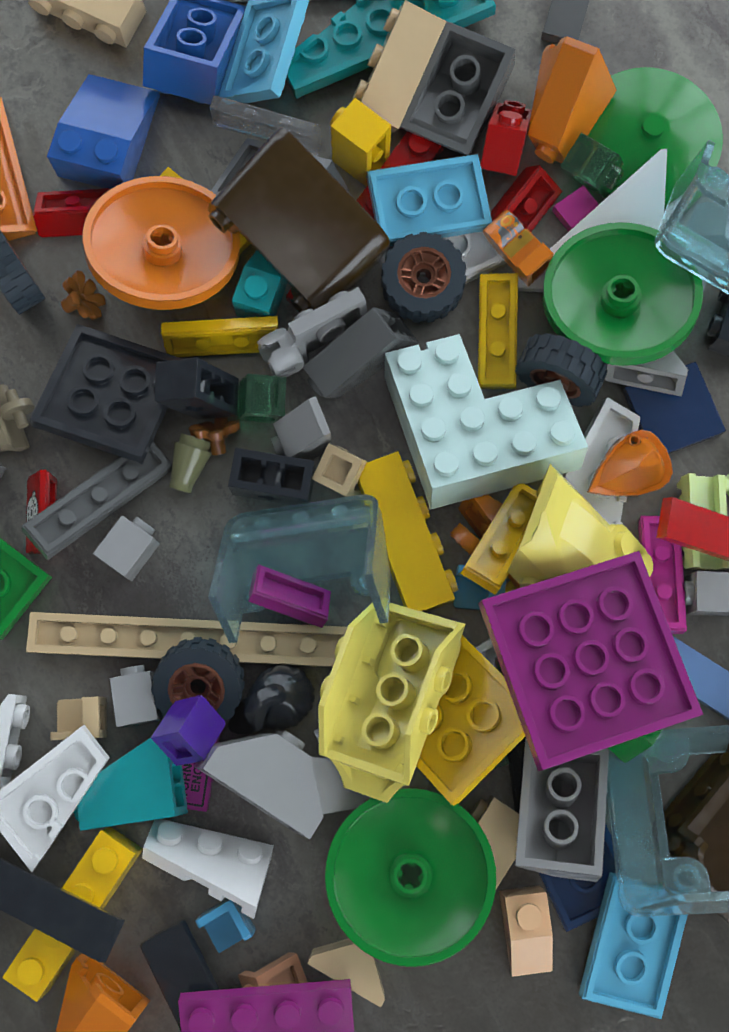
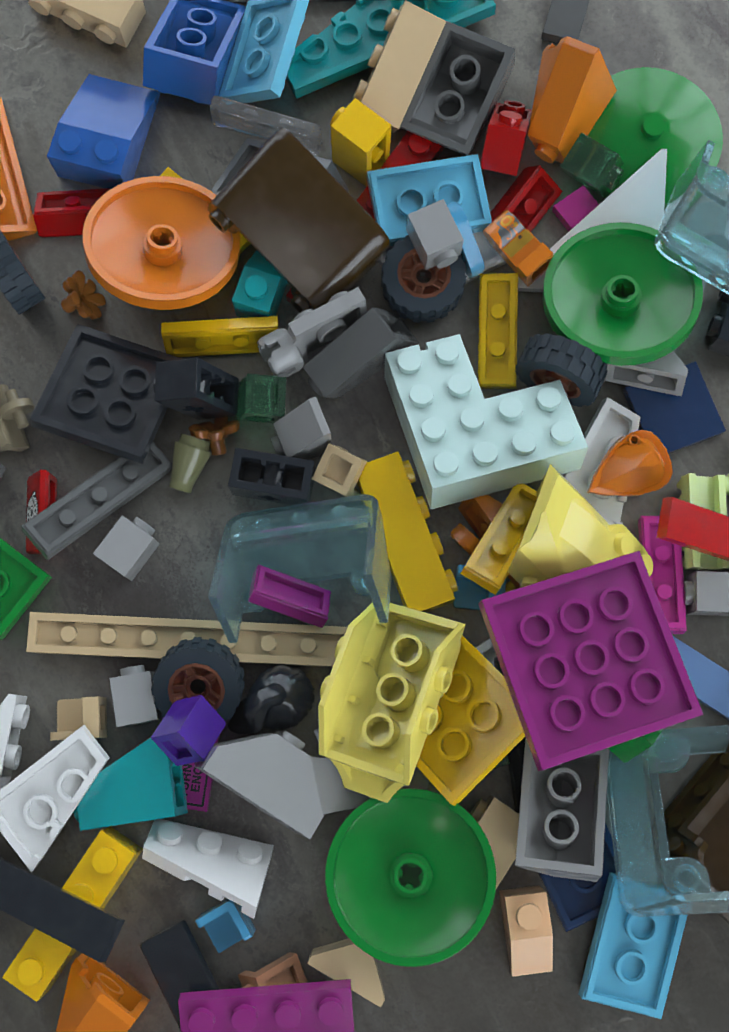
(435, 235): none -> light grey brick
(470, 251): none -> dark azure tile

